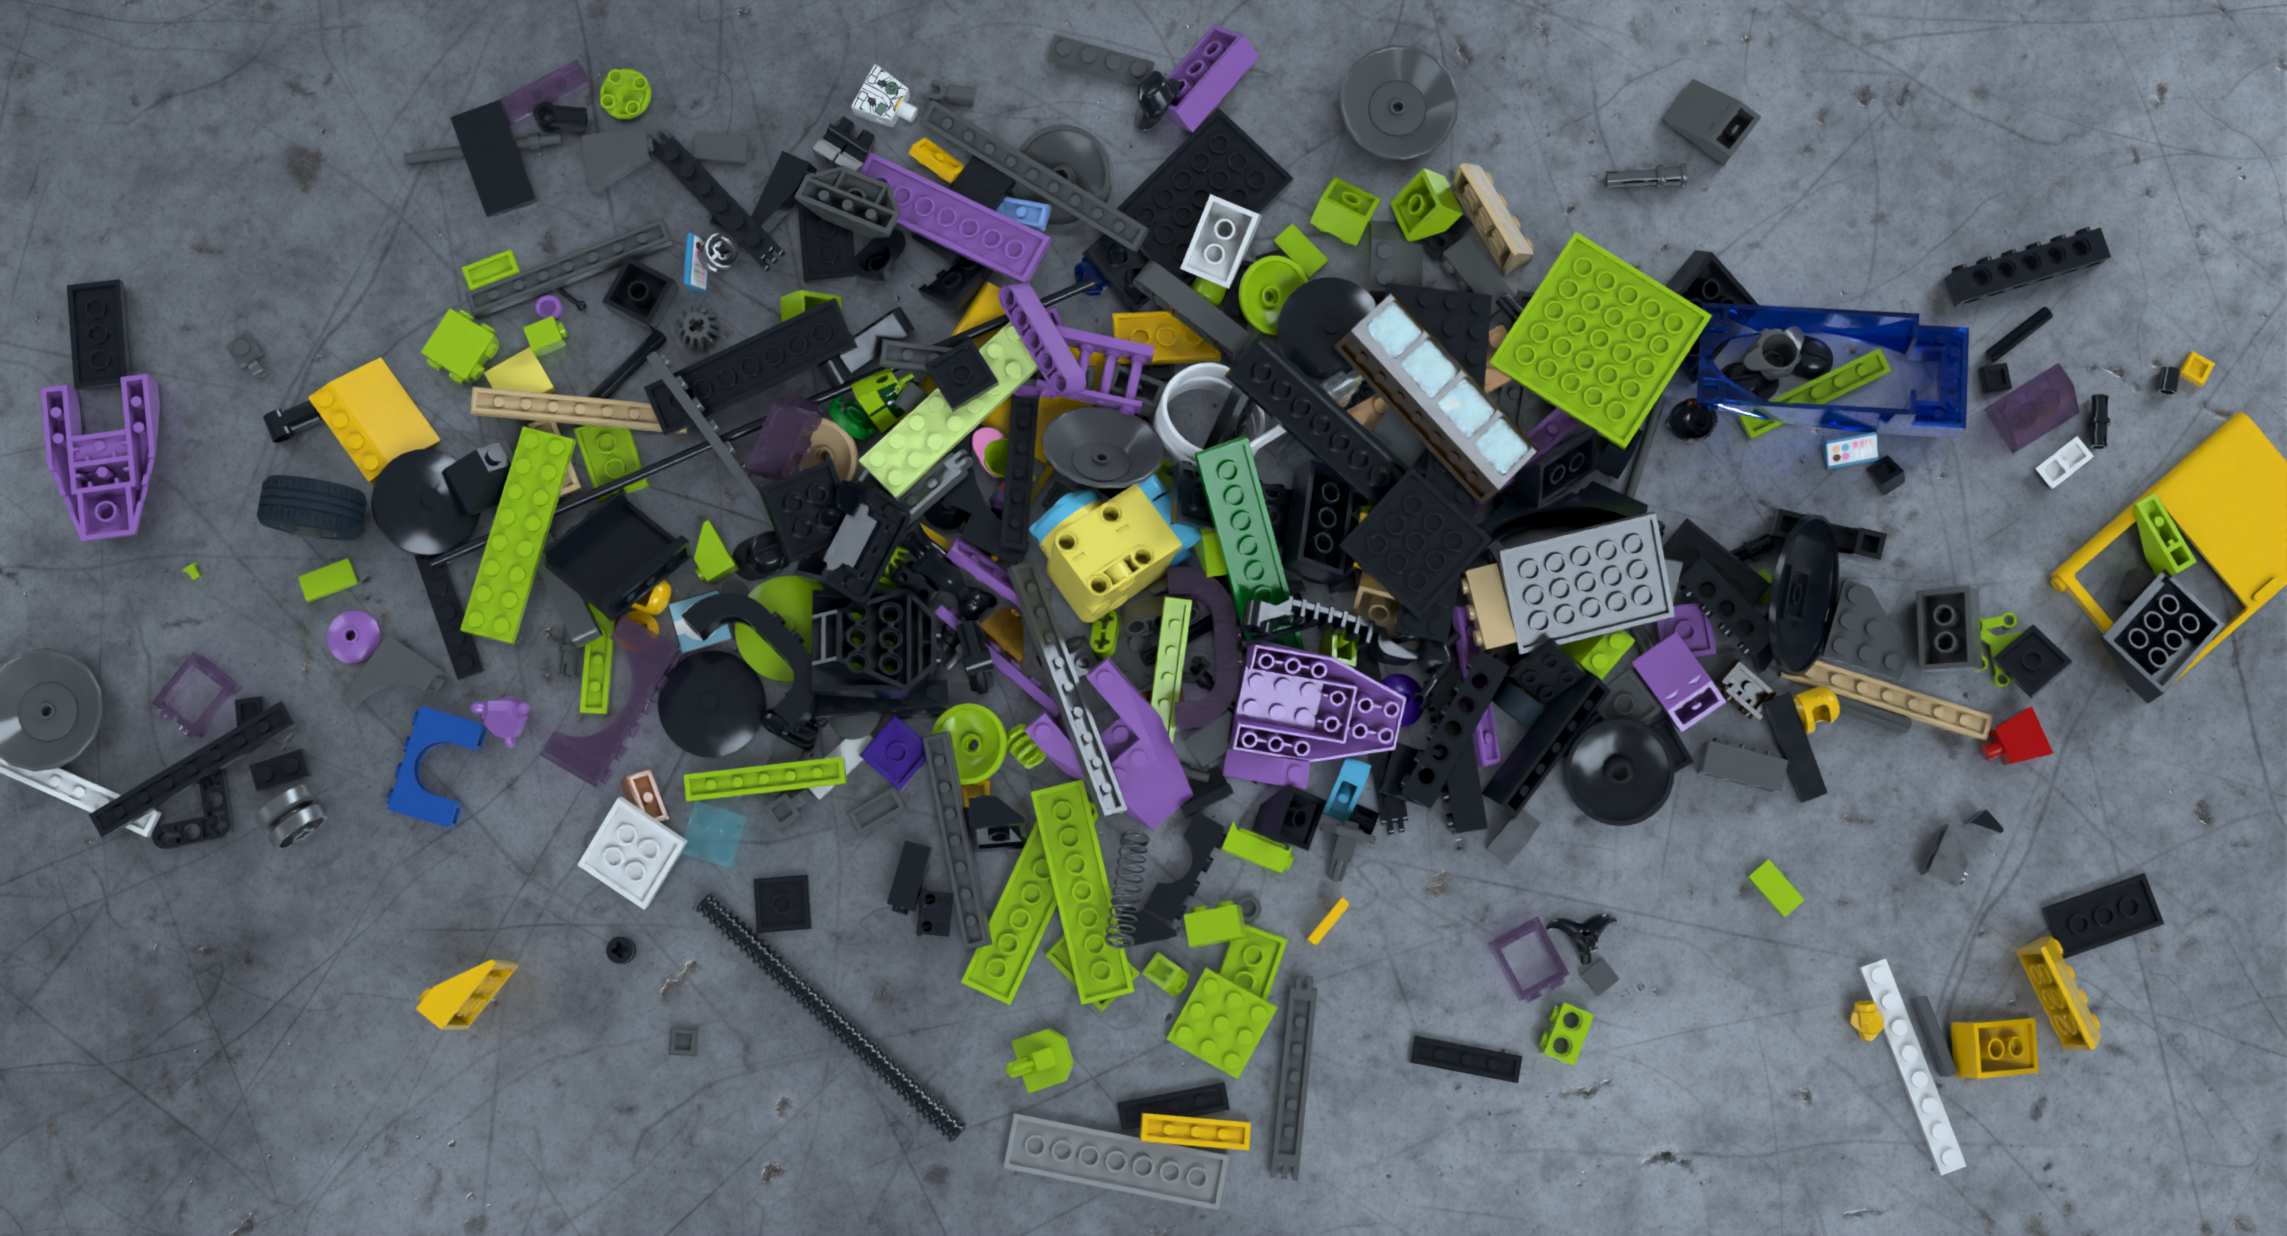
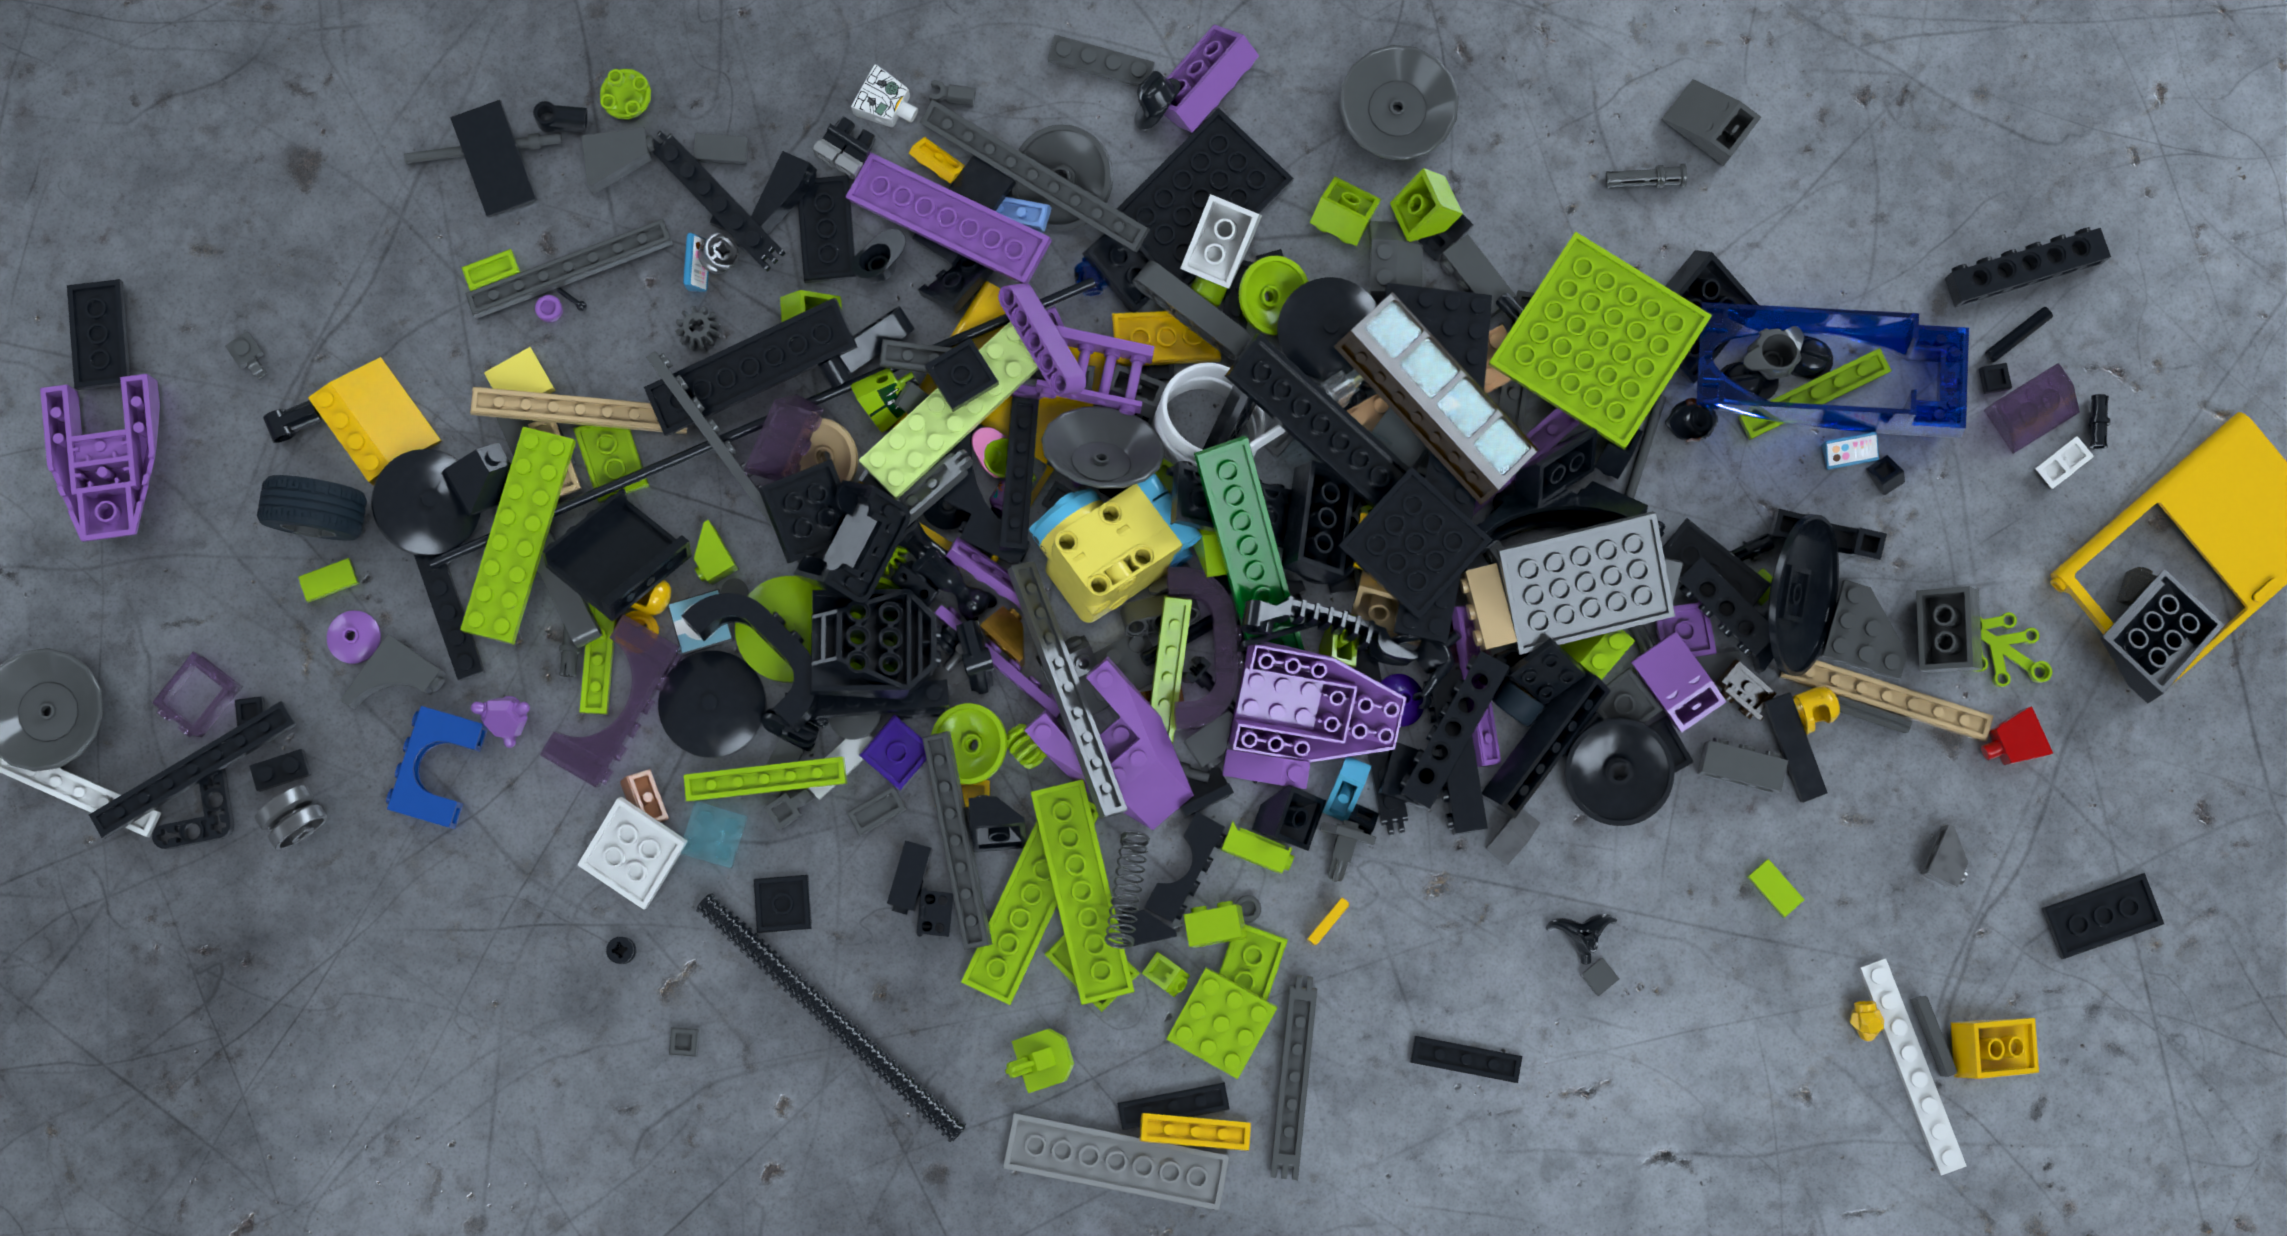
(192, 570): lime piece -> none
(461, 347): lime brick -> none
(462, 998): yellow slope -> none
(546, 336): lime brick -> none
(548, 88): clear purple tile -> none
(629, 366): black axle -> none
(640, 294): black brick -> none
(759, 556): black piece -> none
(851, 201): dark grey wedge -> none
(852, 418): green tile -> none
(1110, 634): lime beam -> none
(1300, 250): lime tile -> none
(1491, 219): tan slope -> none
(1554, 980): clear purple window -> none
(1572, 1036): lime brick -> none
(1985, 822): black slope -> none
(2032, 661): black plate -> none
(2059, 994): yellow slope -> none
(2160, 538): lime slope -> none
(2169, 380): black hinge -> none
(2196, 369): yellow tile -> none

